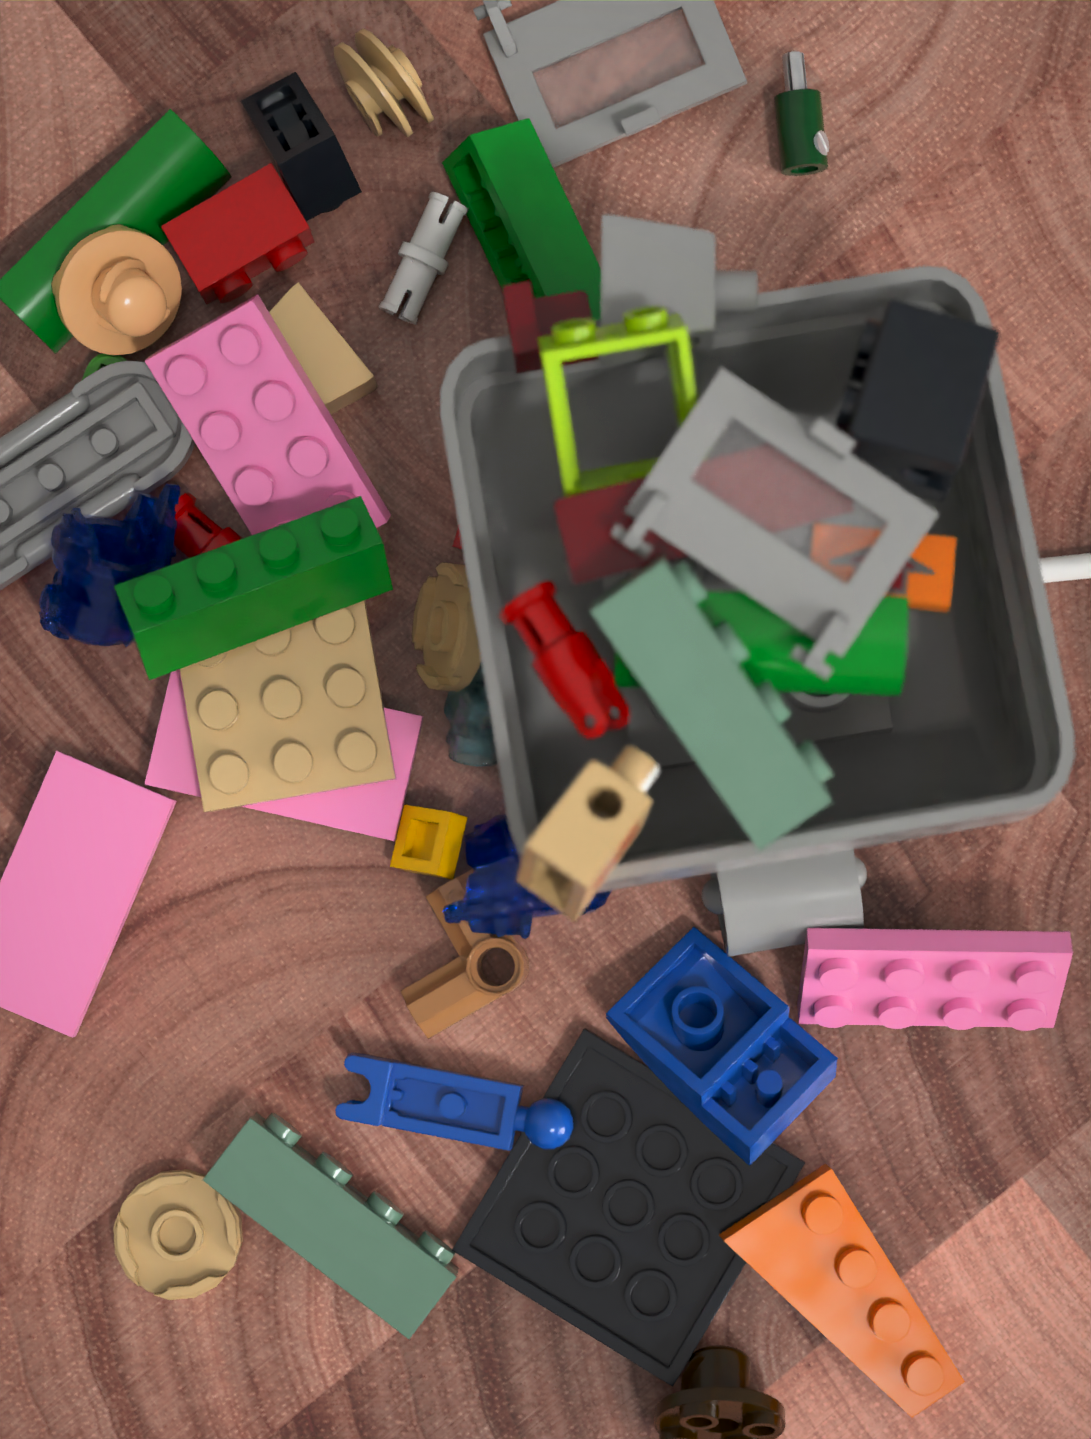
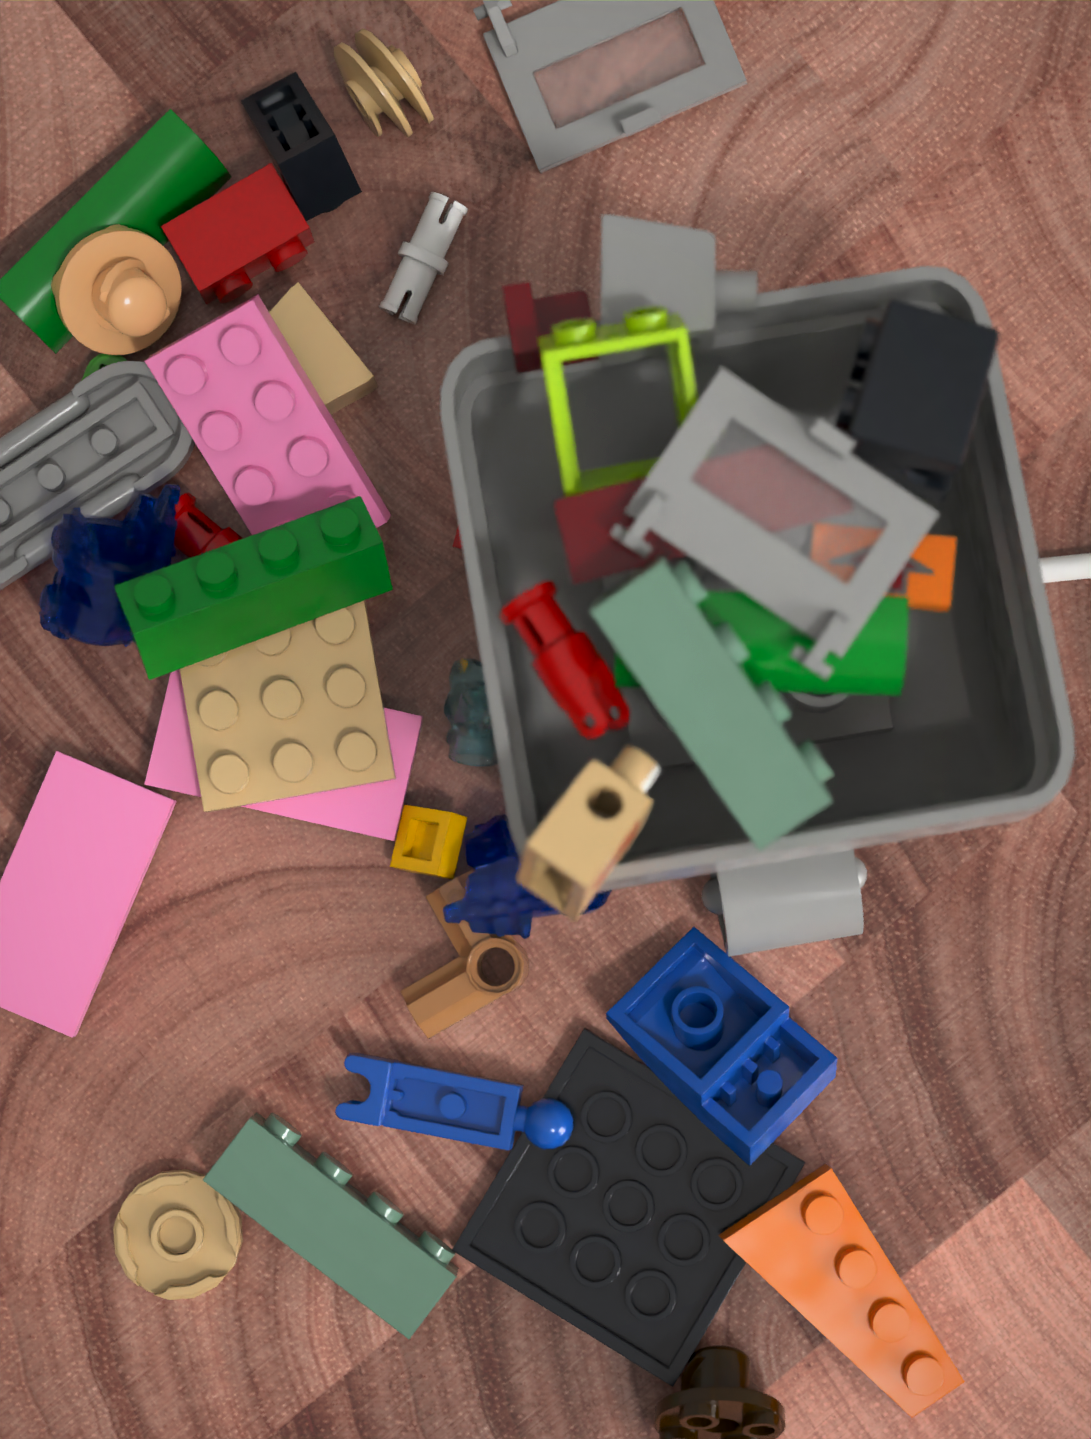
(446, 630): tan tile -> none
(523, 213): green brick -> none
(800, 122): dark green piece -> none
(933, 978): bright pink plate -> none

